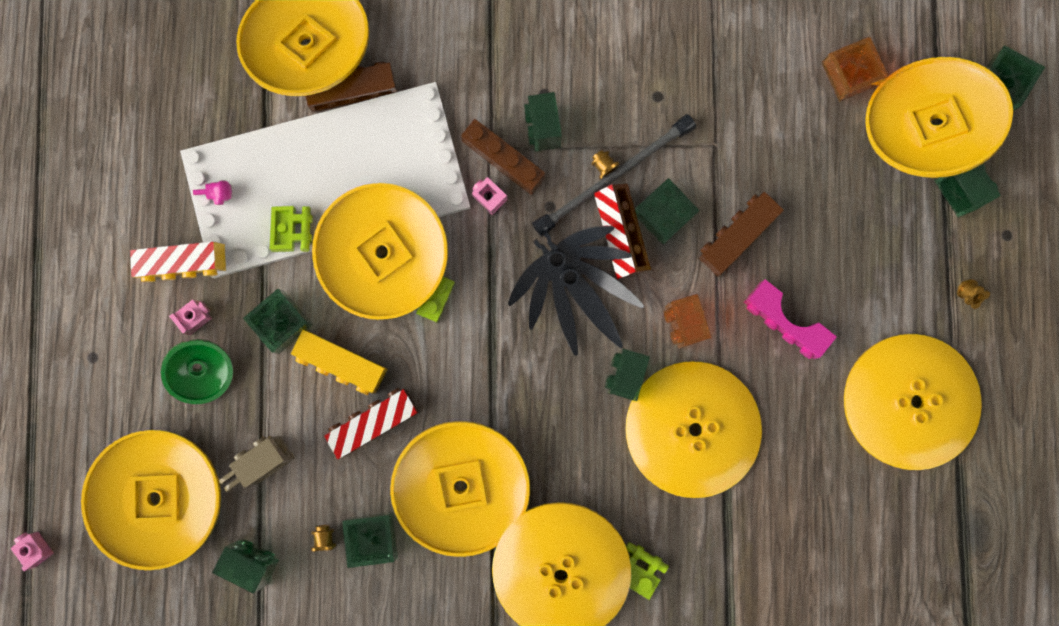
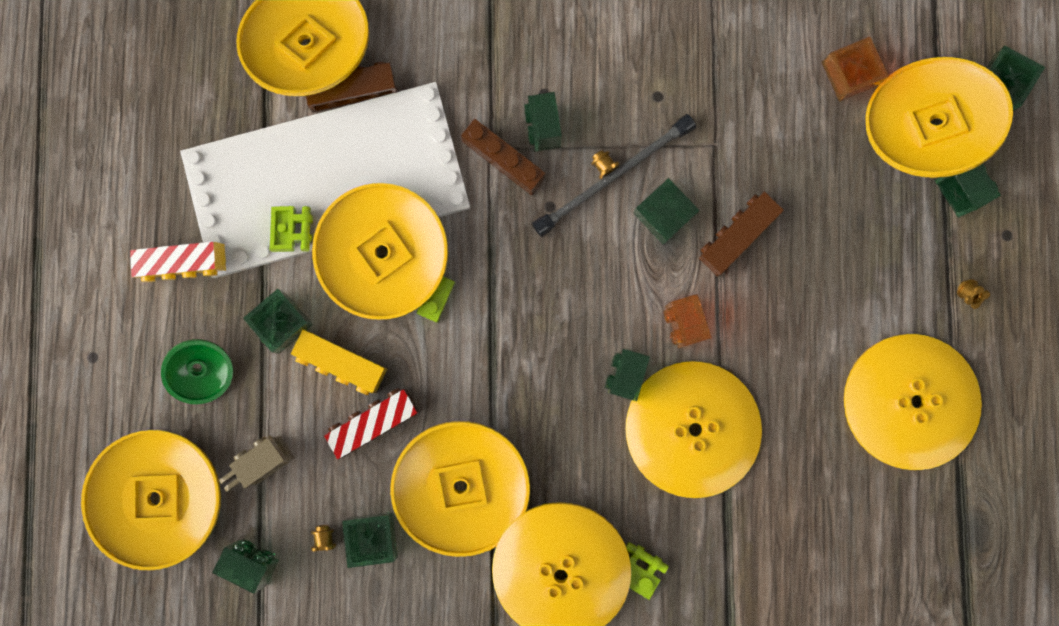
(31, 550): bright pink brick -> none
(199, 318): bright pink brick -> none
(218, 191): dark pink piece -> none
(487, 186): bright pink brick -> none
(564, 268): black plant -> none
(618, 210): brick -> none
(766, 302): dark pink arch -> none

